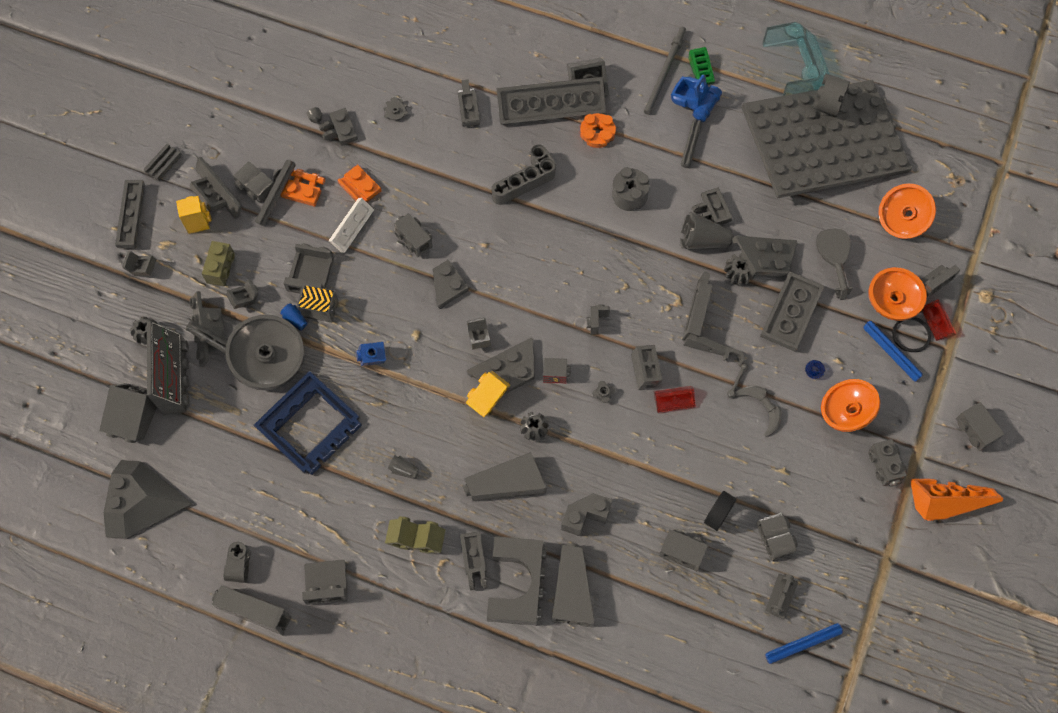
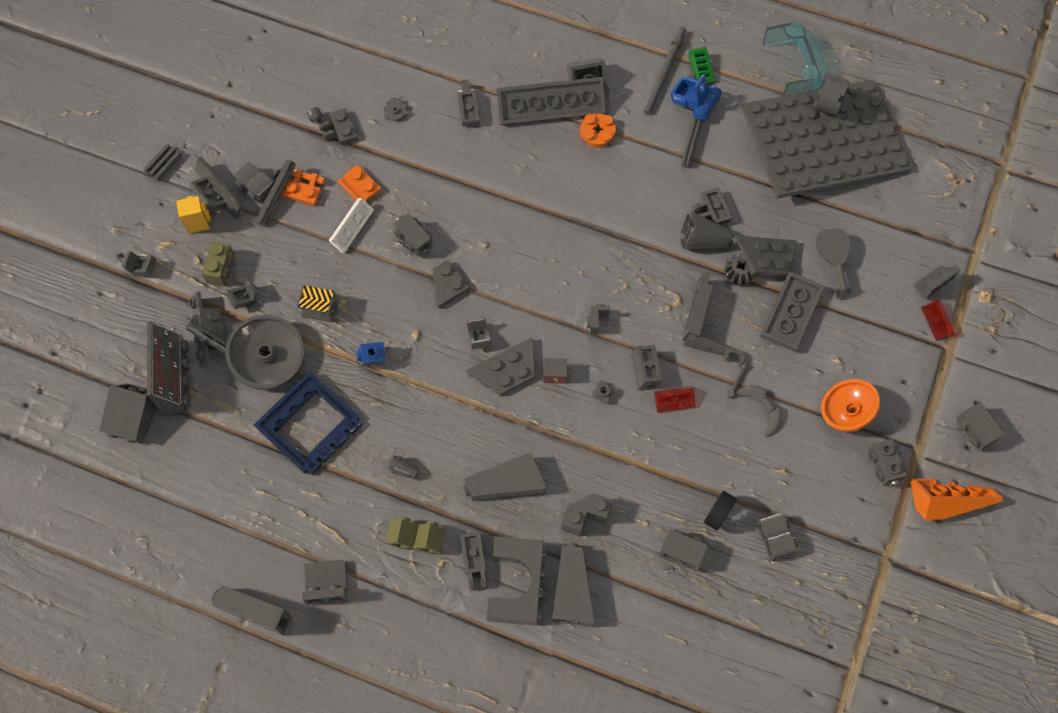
(130, 214): dark grey plate -> none
(138, 500): dark grey wedge -> none
(139, 330): dark grey piece -> none
(237, 566): dark grey piece -> none
(294, 316): blue cone -> none
(309, 268): dark grey panel -> none
(487, 393): yellow brick -> none
(504, 191): dark grey beam -> none
(532, 432): dark grey piece -> none
(630, 189): dark grey brick -> none
(781, 596): dark grey hinge -> none
(803, 643): blue axle -> none
(814, 374): clear blue plate -> none
(893, 351): blue axle -> none
(900, 201): orange dish -> none
(903, 286): orange dish -> none
(908, 349): black piece -> none

